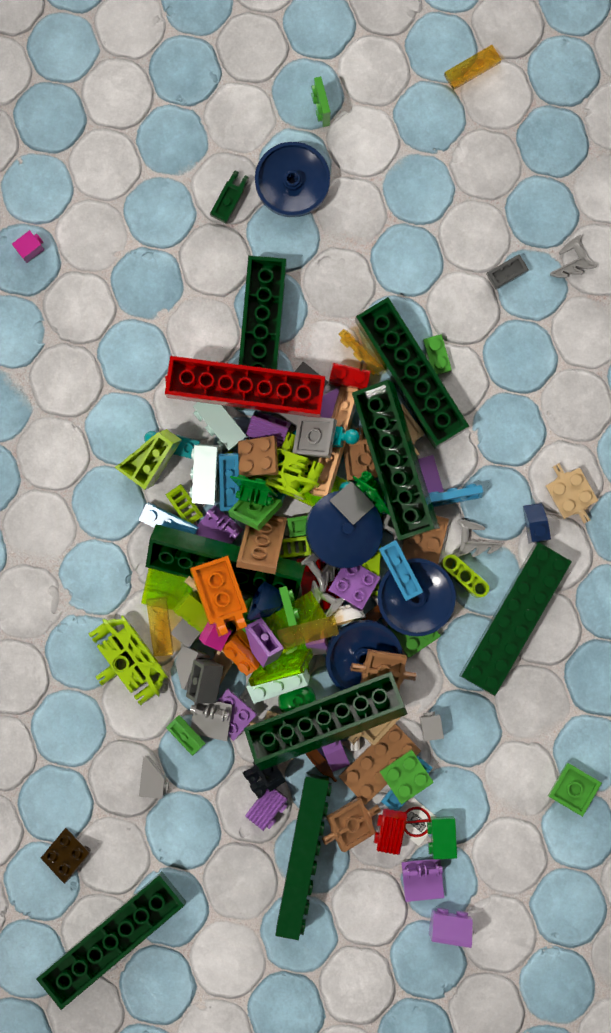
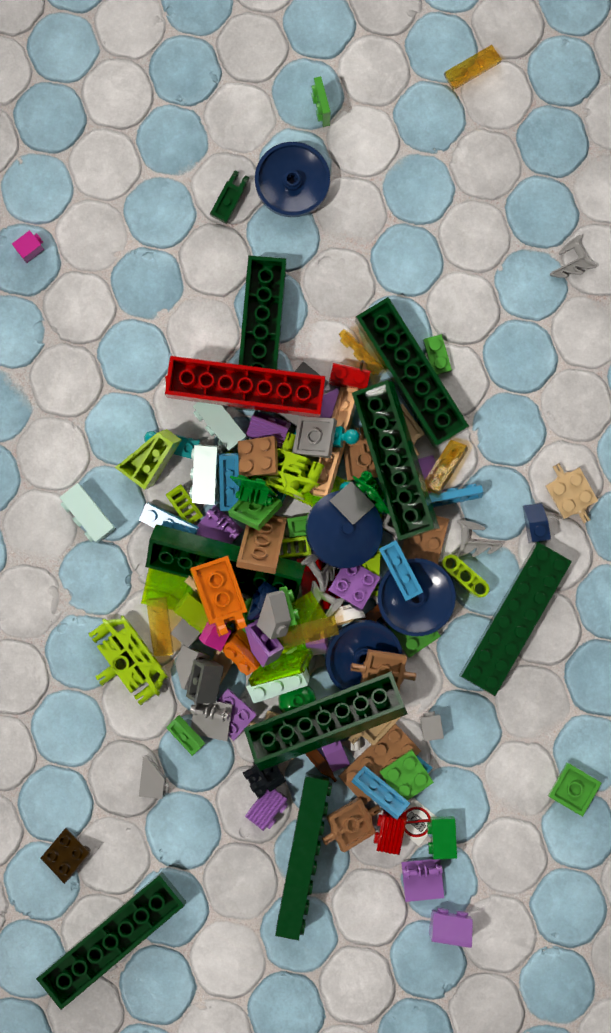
(86, 513): none -> light aqua brick
(275, 615): none -> light grey slope
(380, 792): none -> dark azure plate
(445, 466): none -> clear yellow plate
(507, 271): dark grey plate -> none

